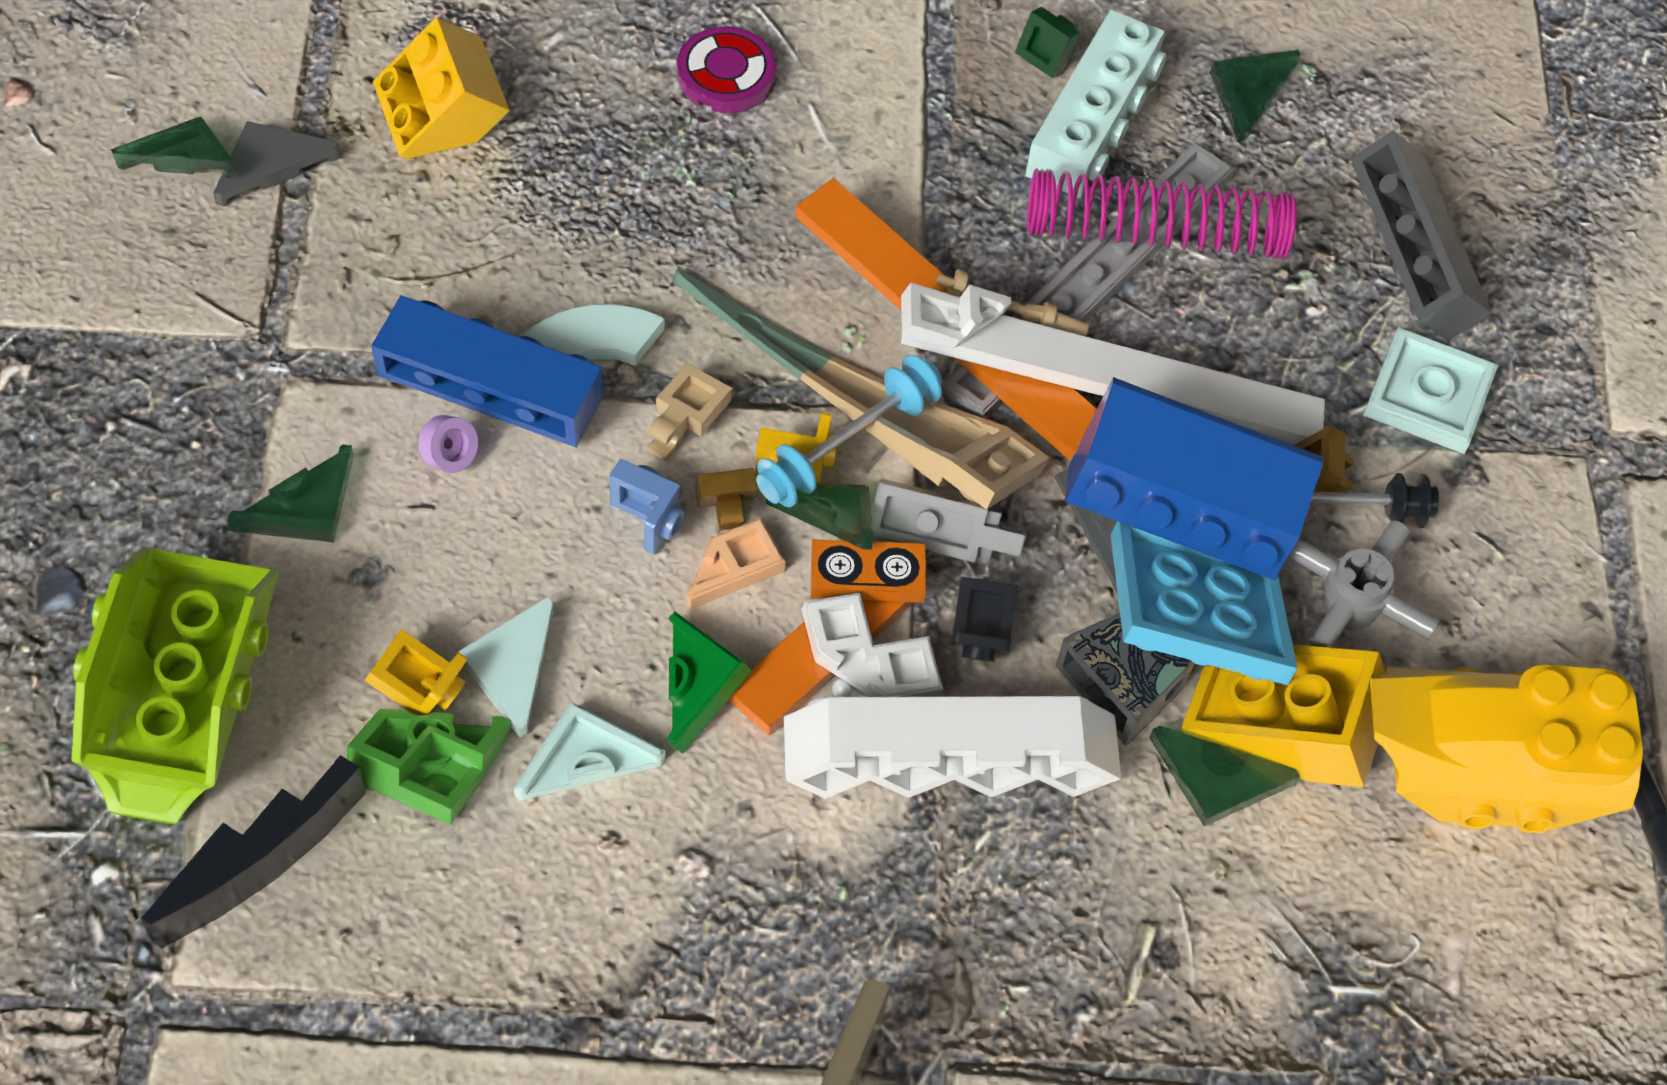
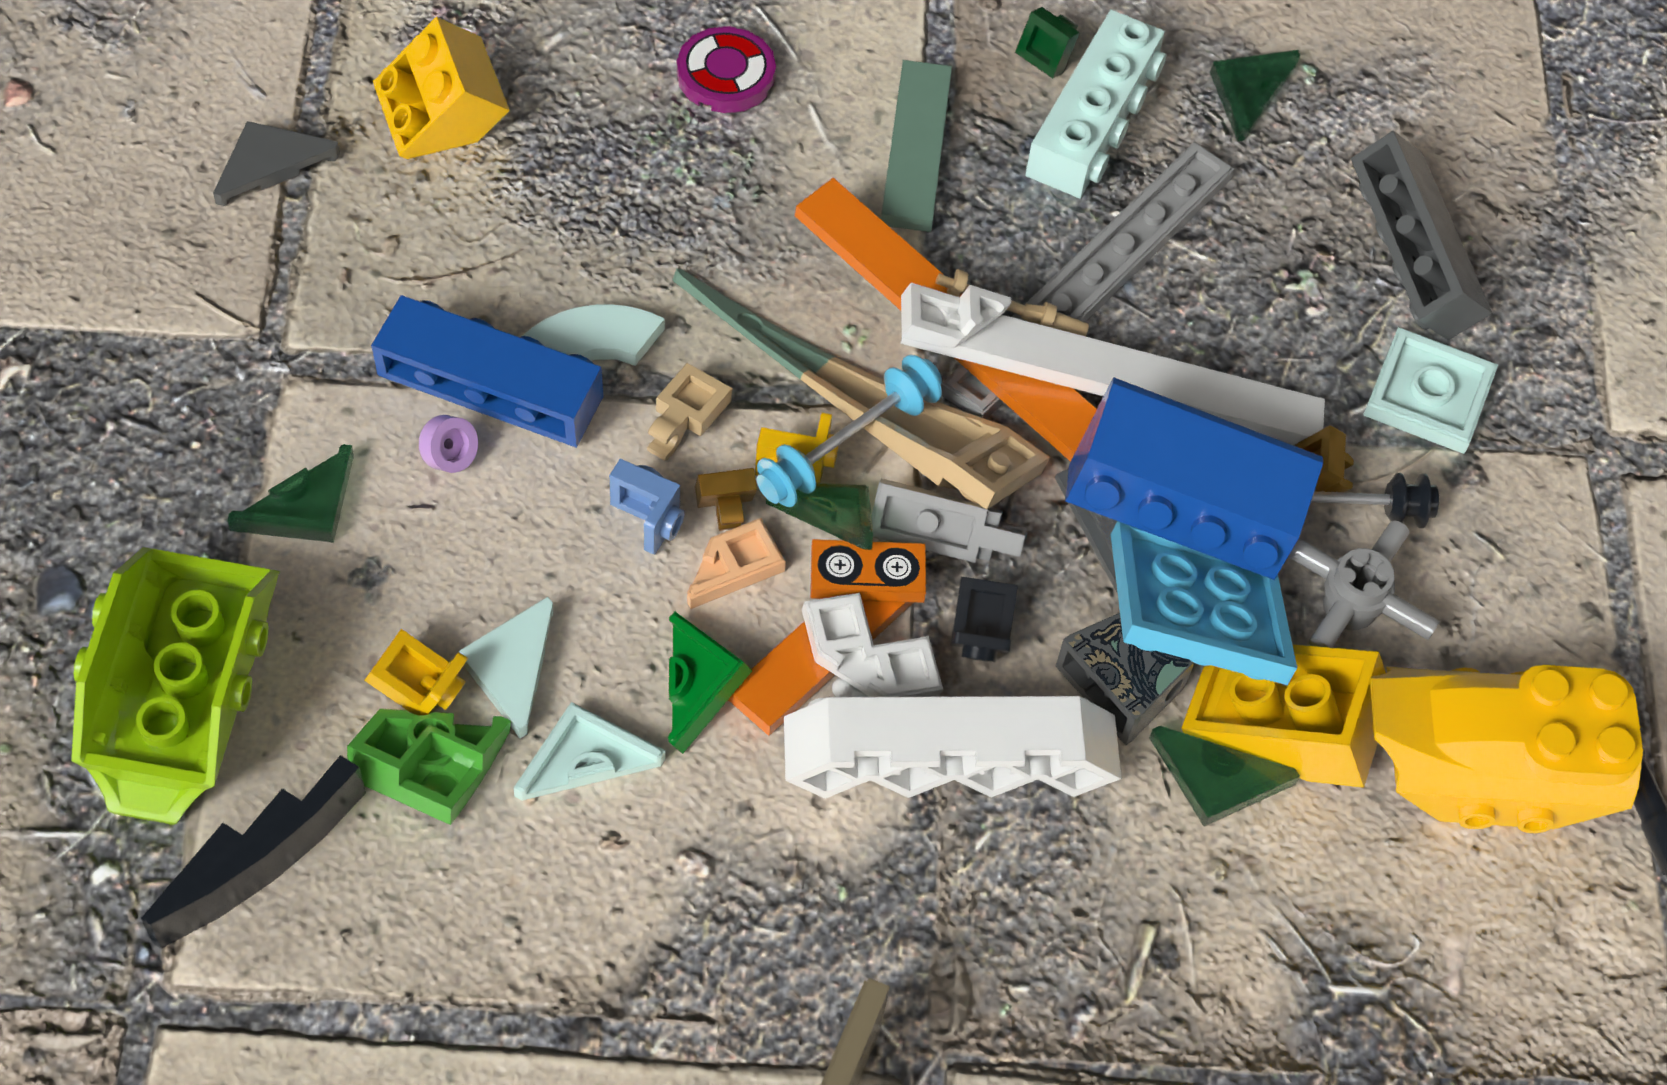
(177, 150): clear green tile -> none
(916, 146): none -> sand green tile
(1278, 234): dark pink piece -> none

